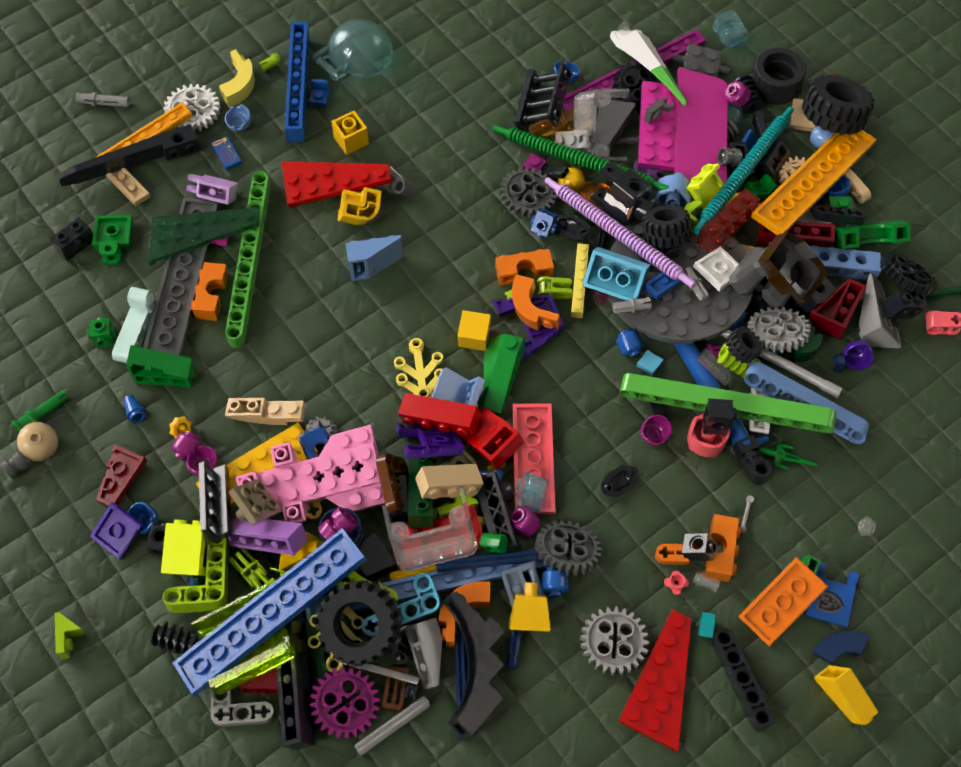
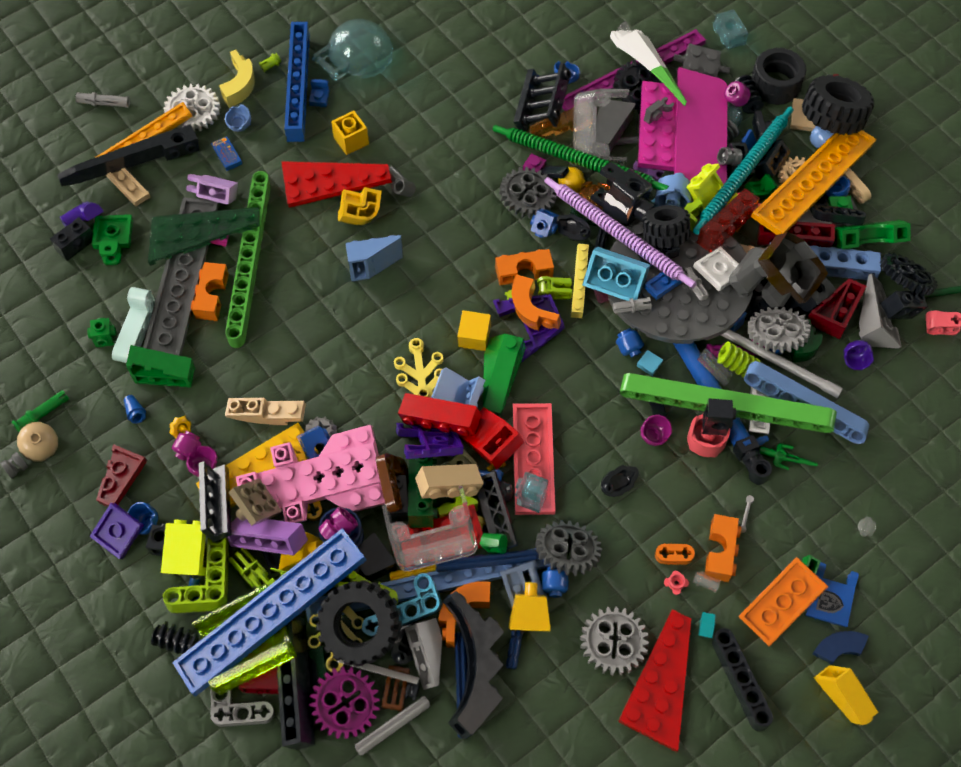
(64, 632): lime slope -> none
(85, 211): none -> dark purple brick
(525, 522): magenta head -> none
(575, 139): light grey plate -> none
(693, 542): black brick -> none
(744, 345): black tyre -> none
(838, 362): dark blue tile -> none

